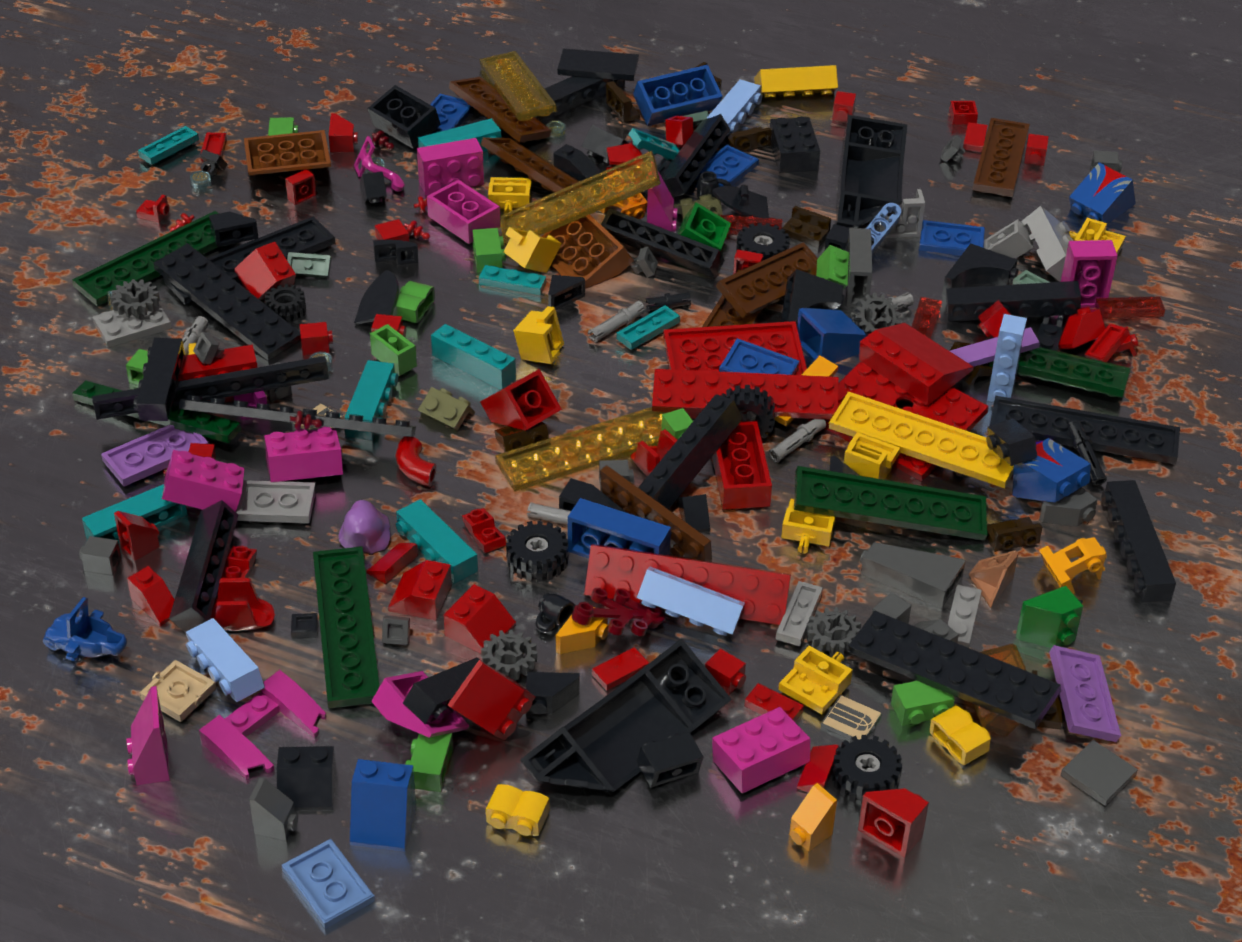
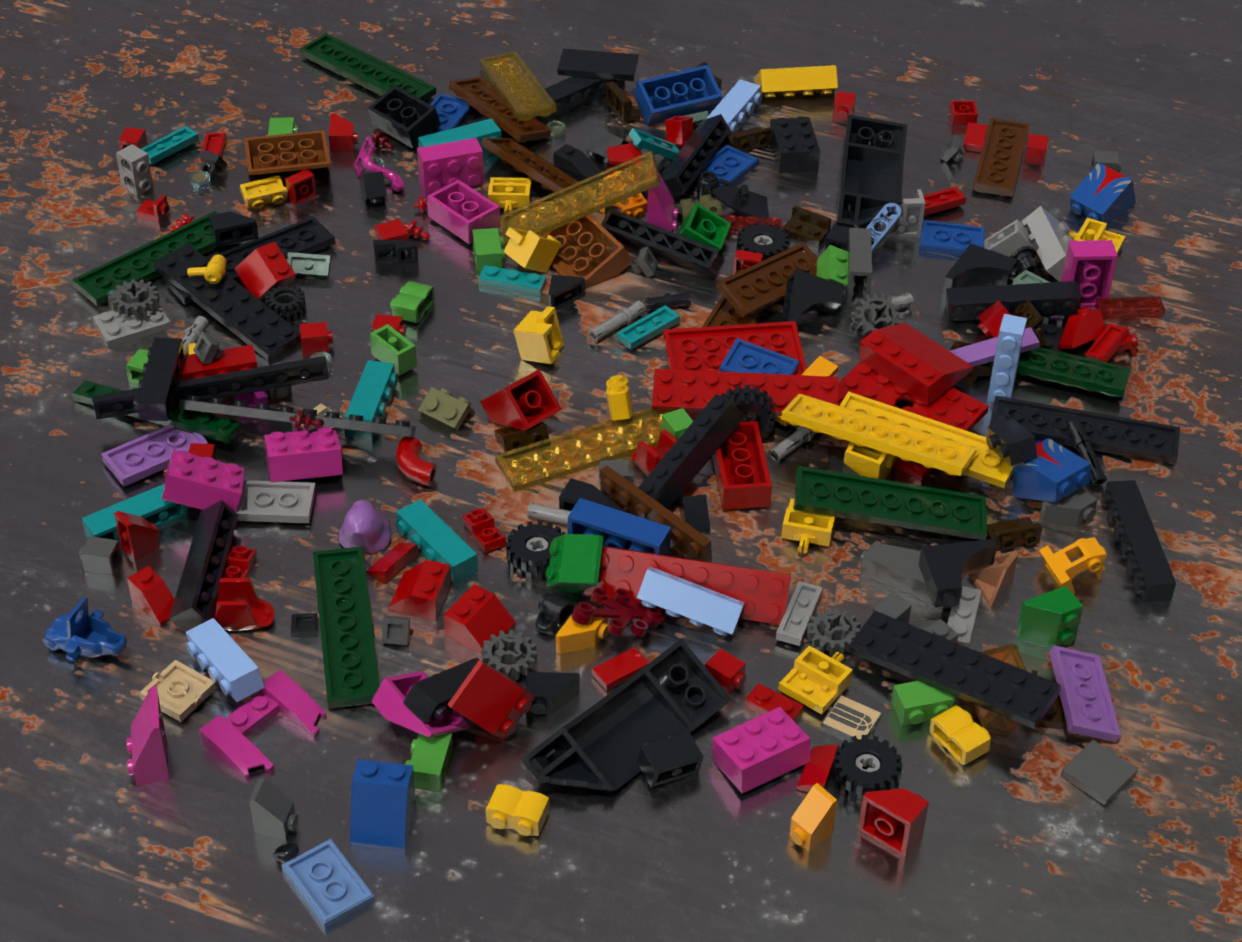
(133, 136): none -> red brick
(134, 170): none -> light grey brick
(213, 271): none -> yellow piece
(263, 192): none -> yellow bracket
(286, 852): none -> black piece
(307, 776): black slope -> none
(363, 67): none -> dark green plate
(378, 298): black shield -> none
(473, 356): teal brick -> none
(574, 562): none -> green slope
(619, 398): none -> yellow brick
(828, 334): blue slope -> none
(879, 434): none -> yellow plate
(927, 316): clear red plate -> none
(943, 200): none -> red plate
(948, 564): none -> black arch
(1025, 259): none -> black piece
(1033, 317): none -> dark brown bracket

